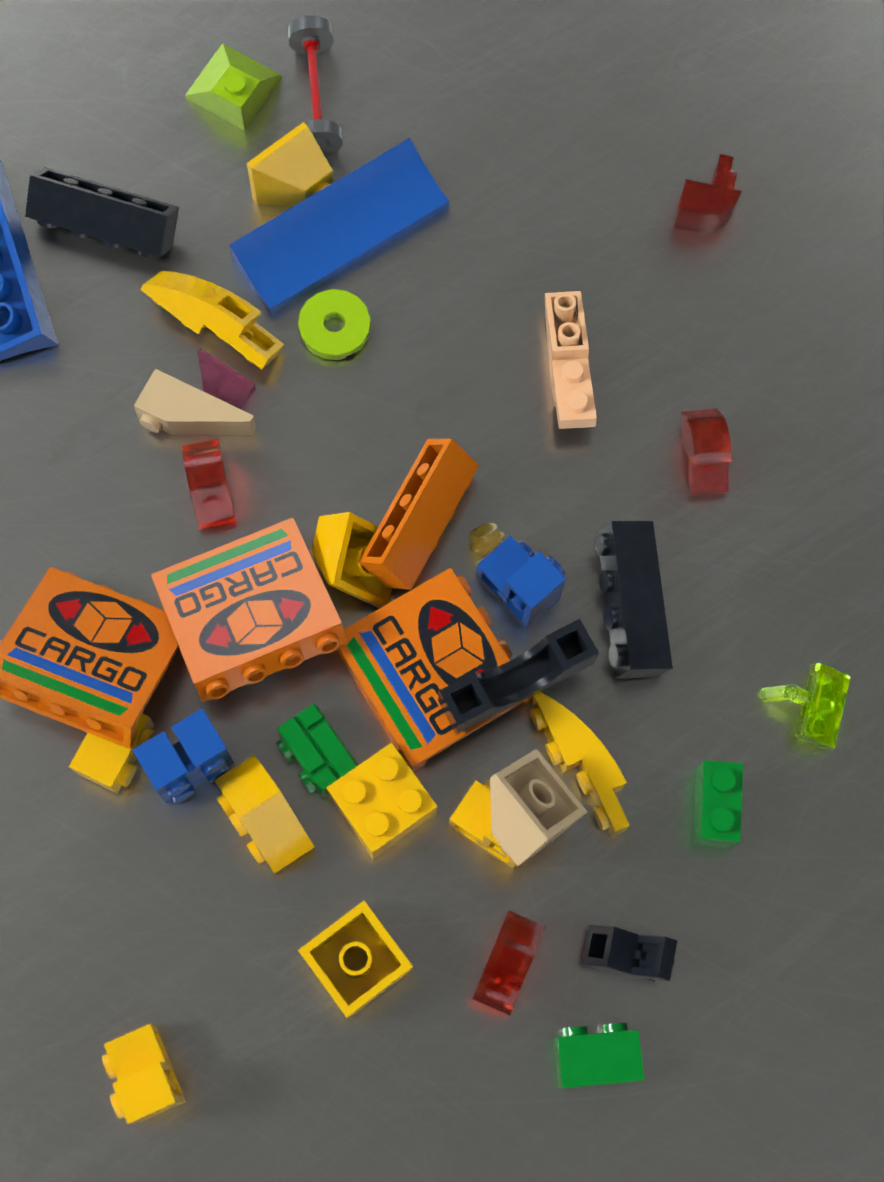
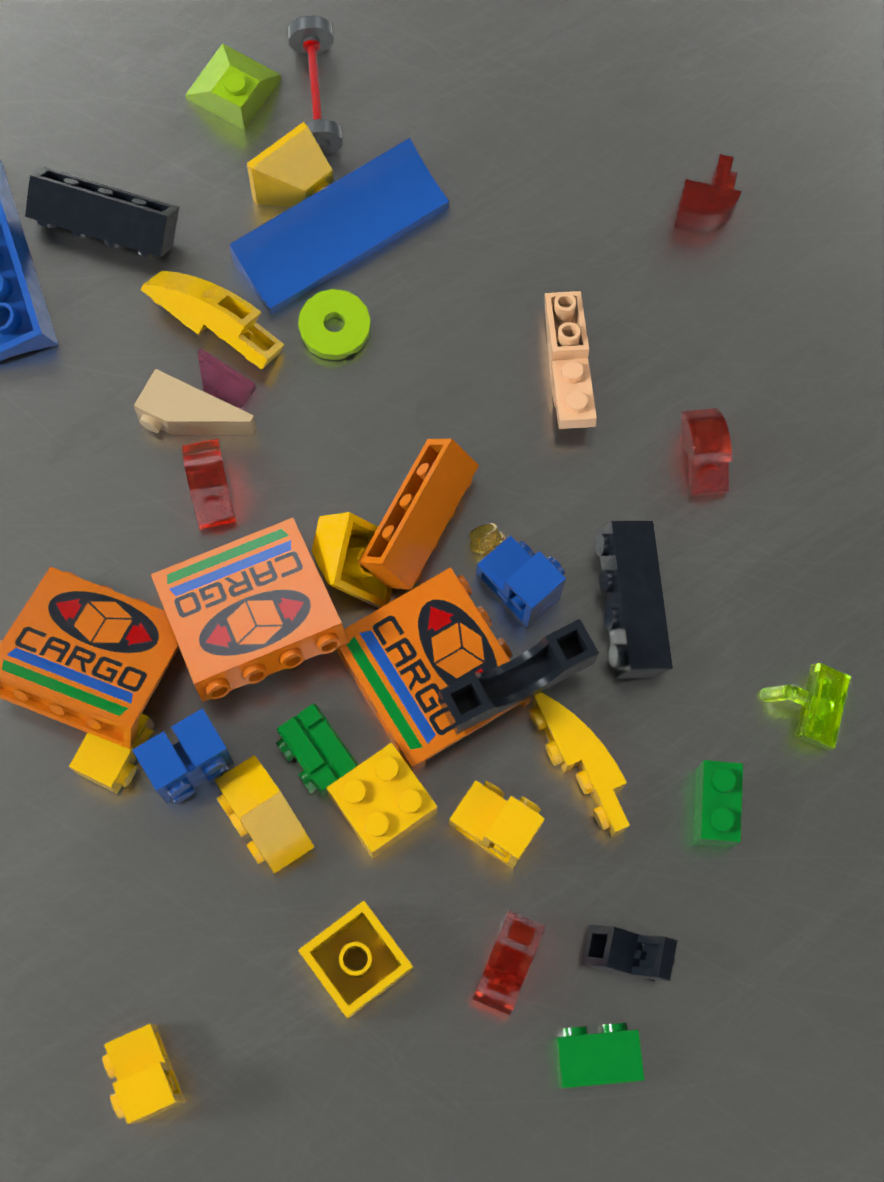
(530, 807): tan slope -> none

